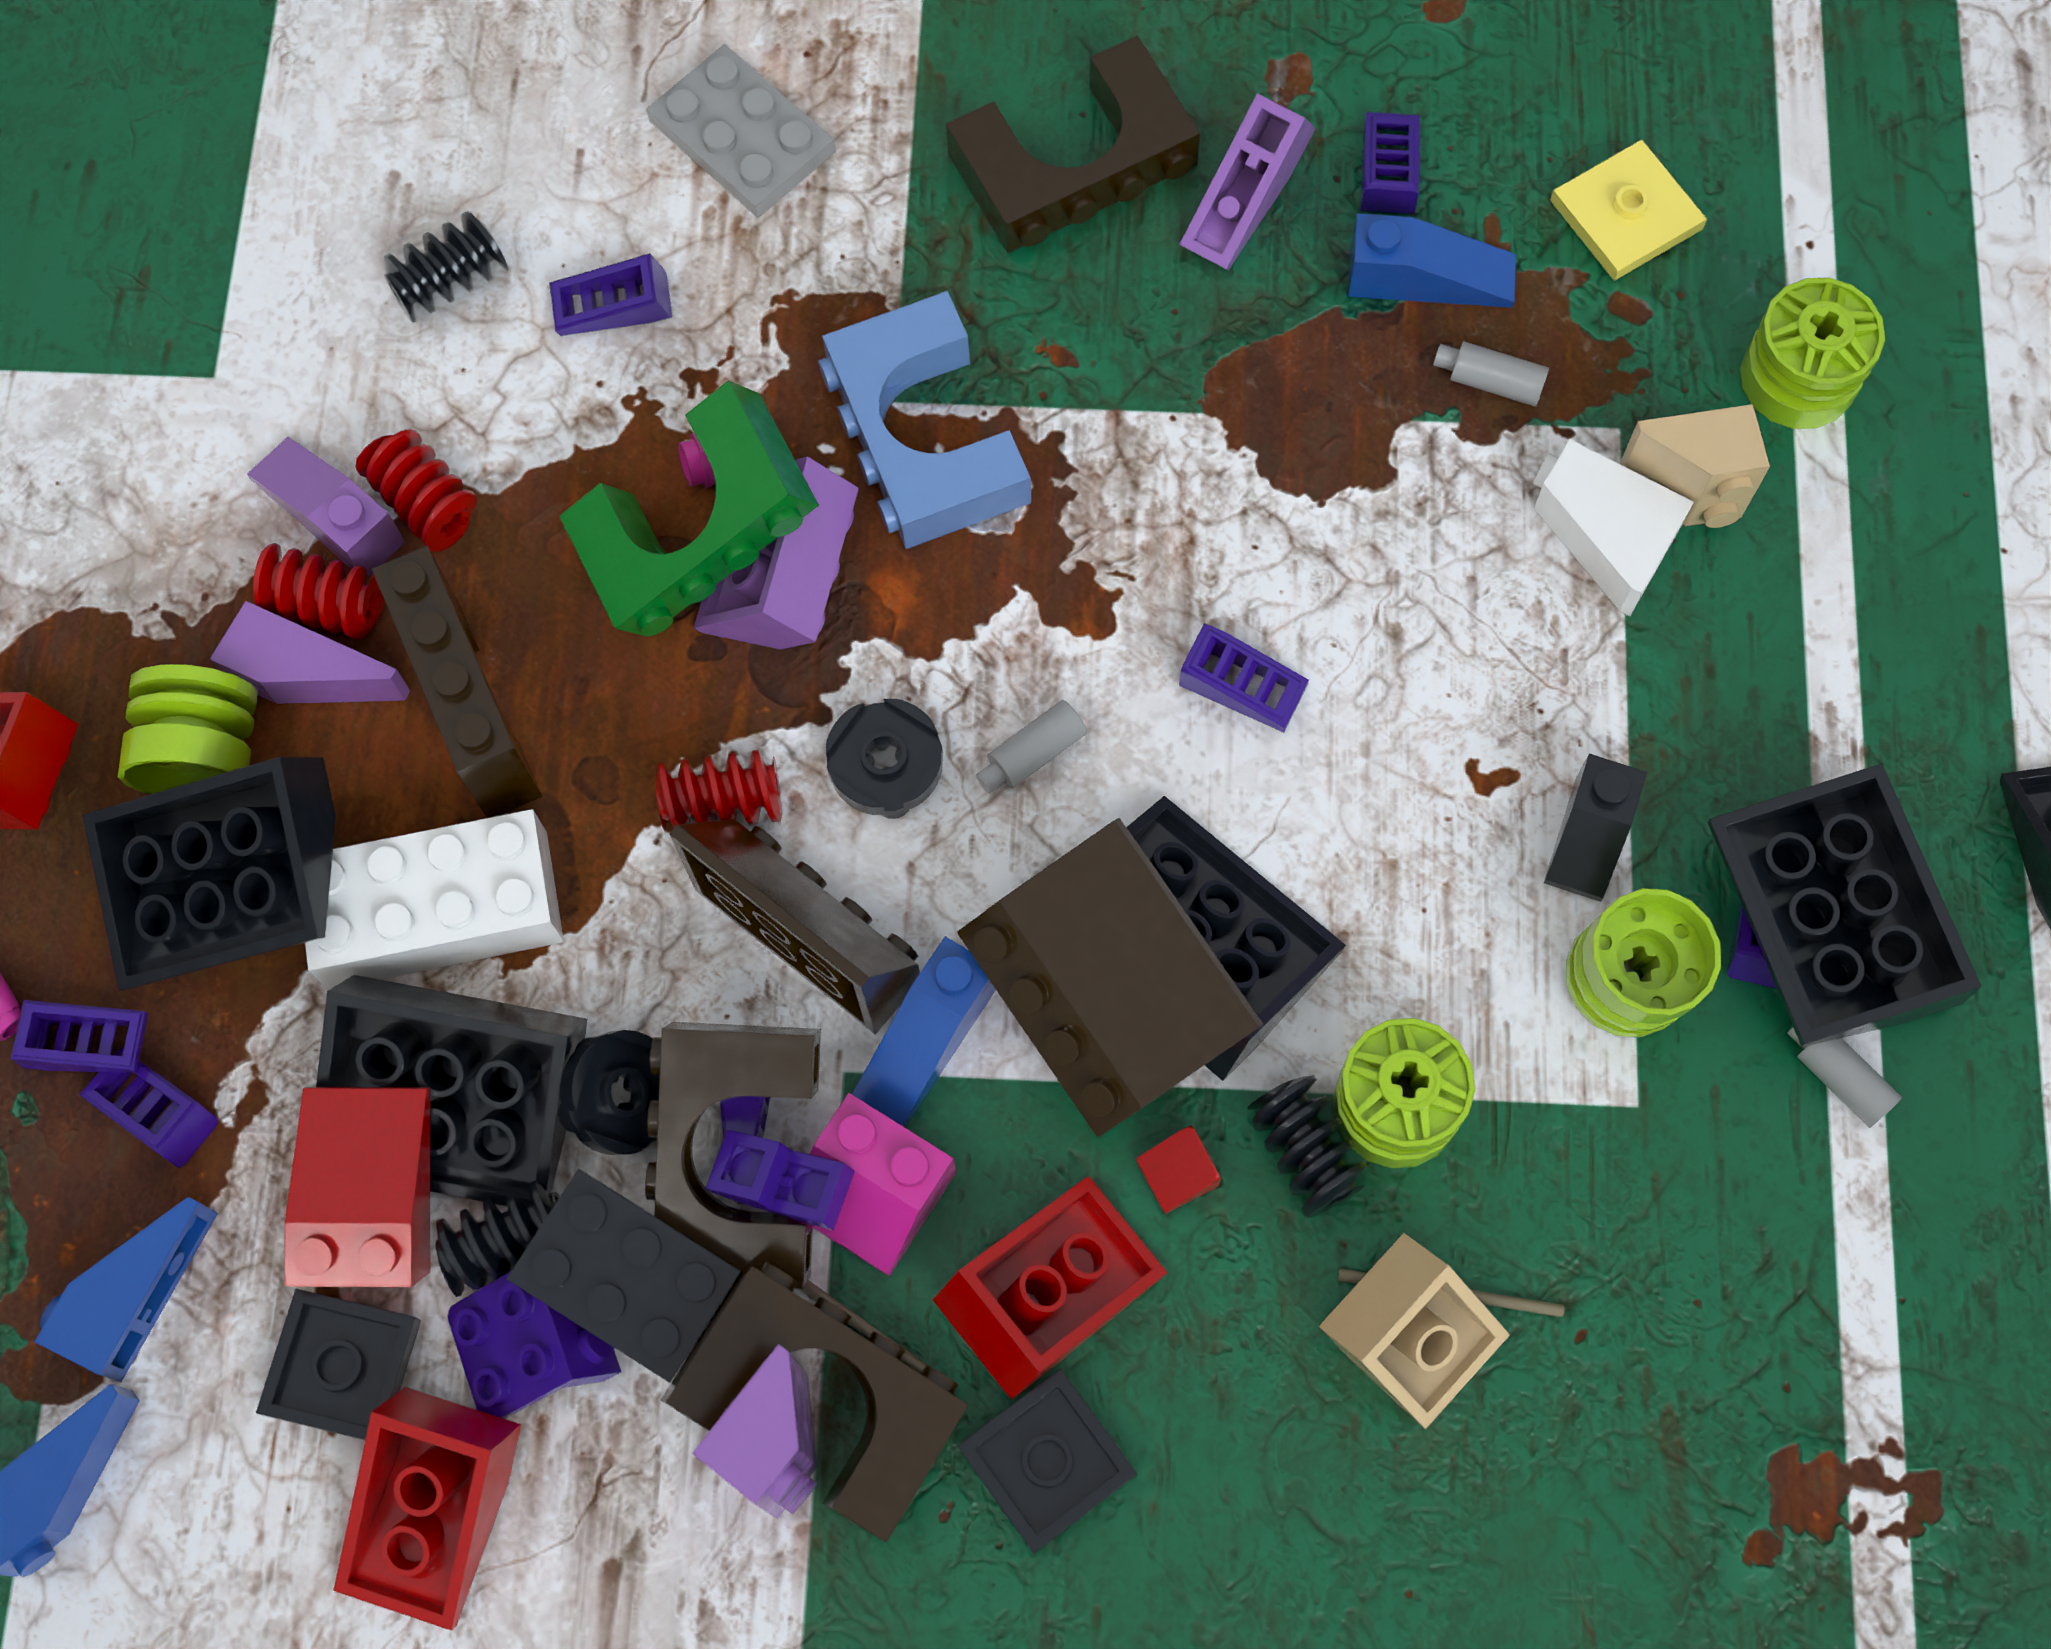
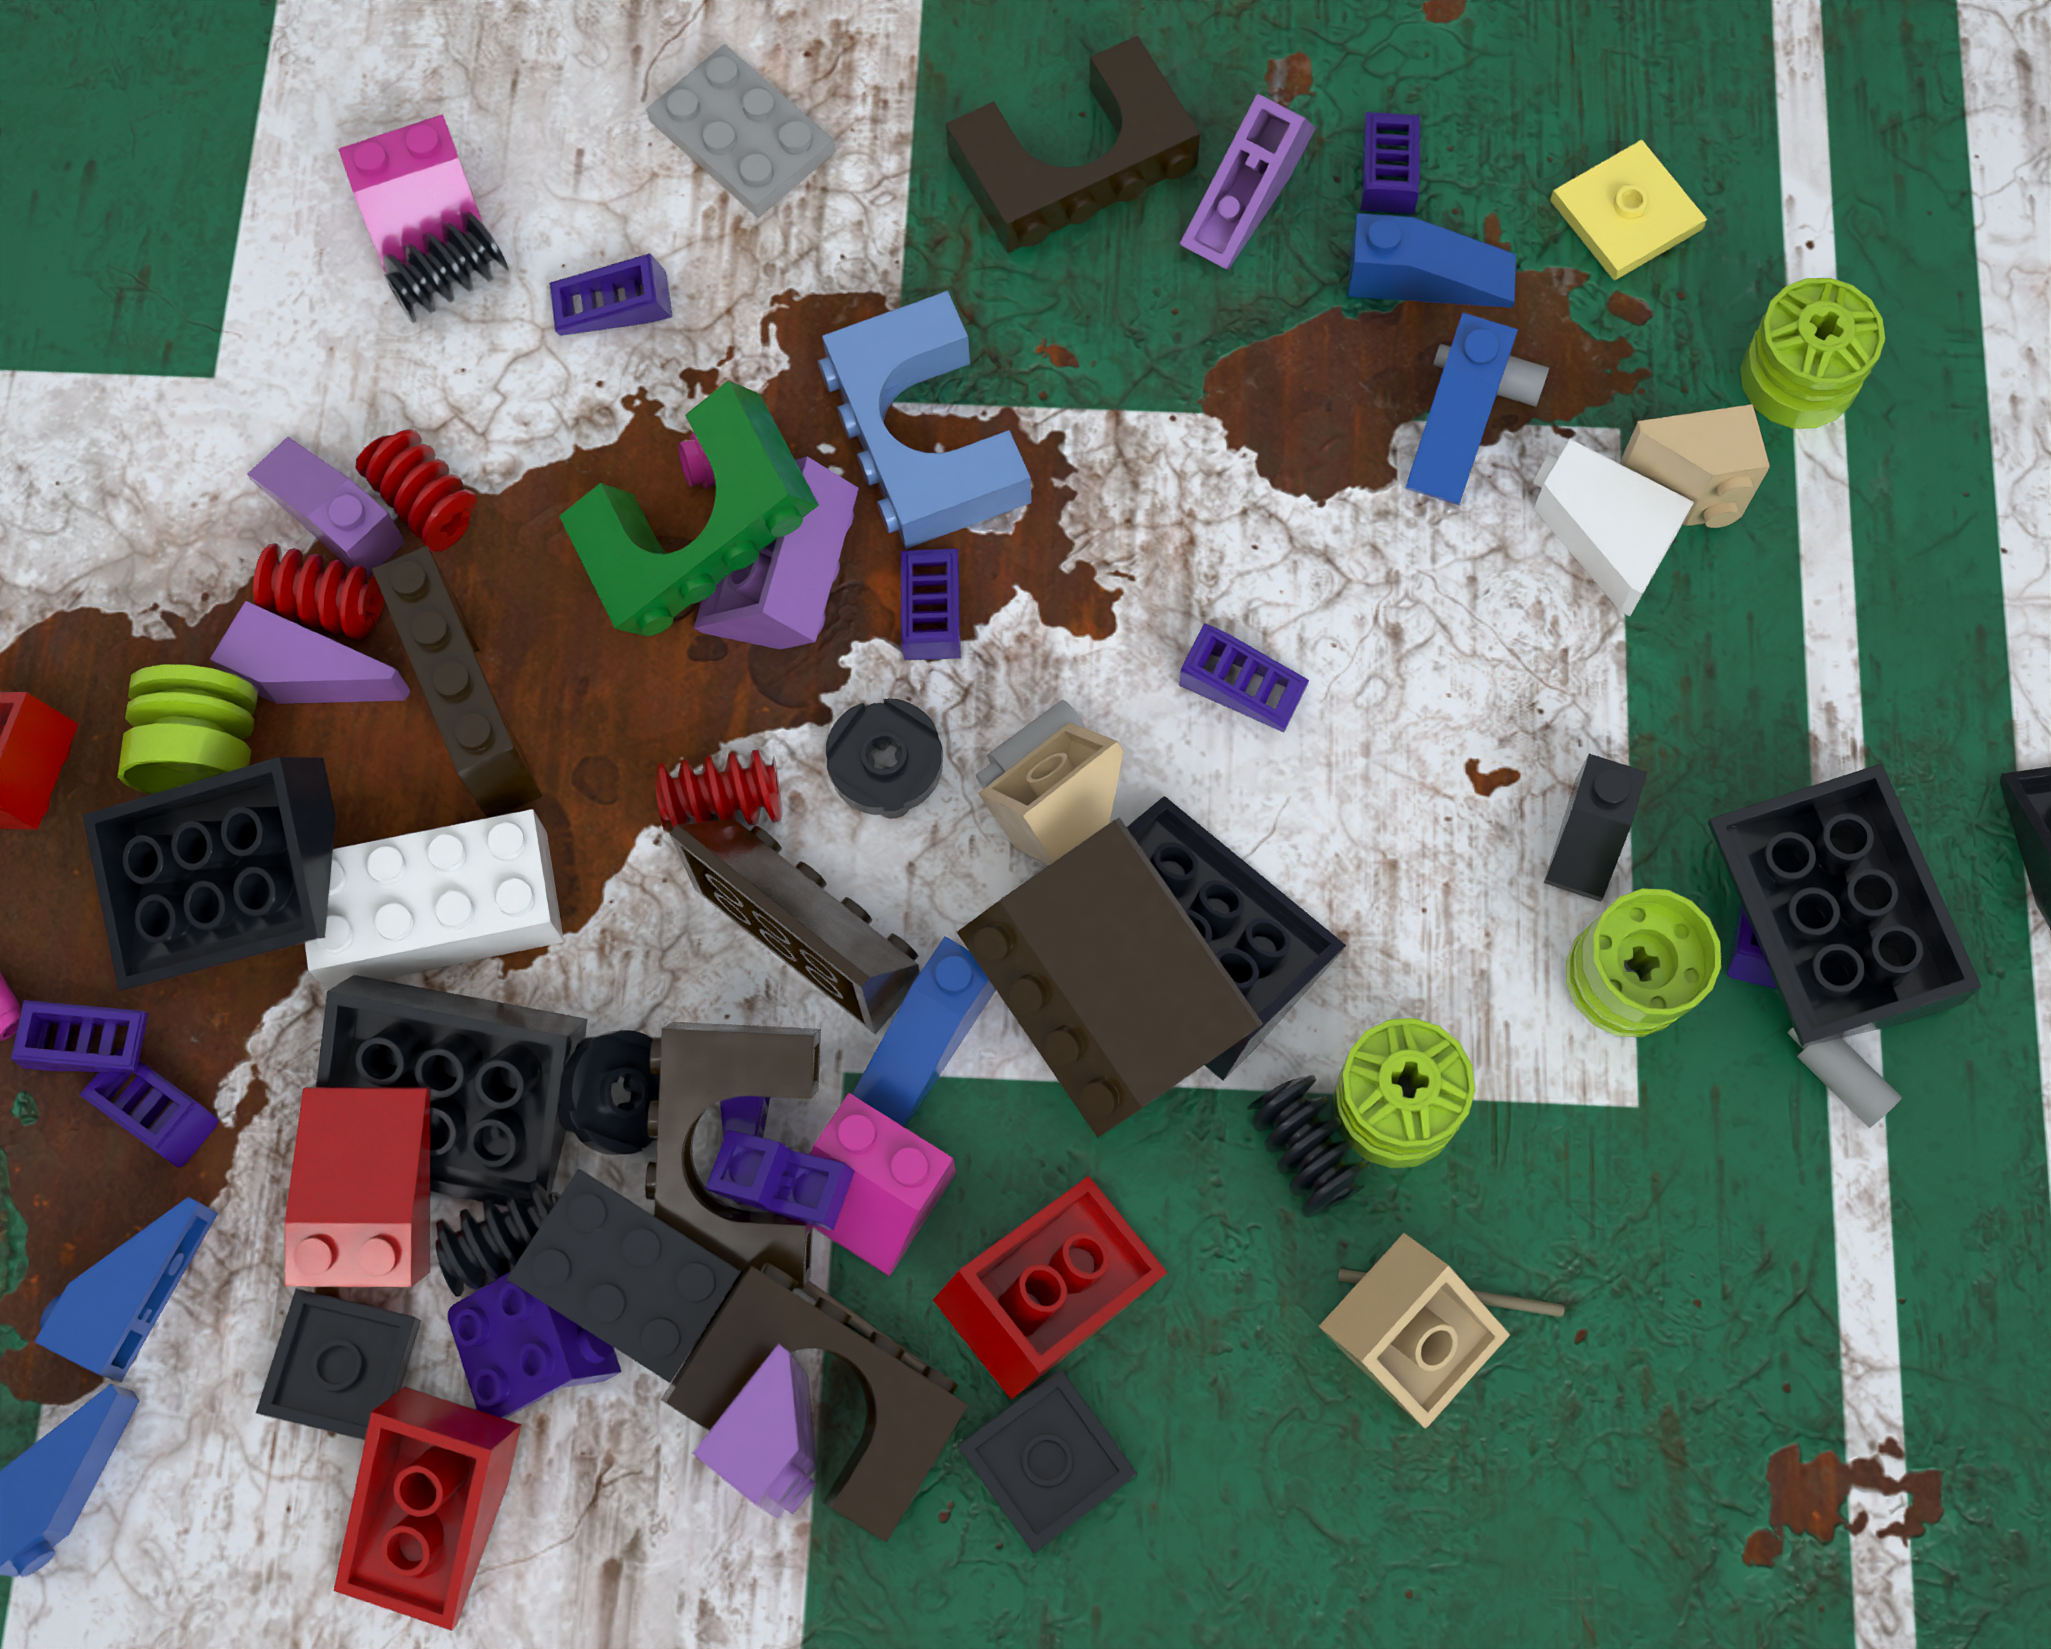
(408, 185): none -> dark pink slope
(930, 643): none -> dark purple slope
(1057, 793): none -> tan slope
(1178, 1170): red slope -> none
(1461, 408): none -> blue slope

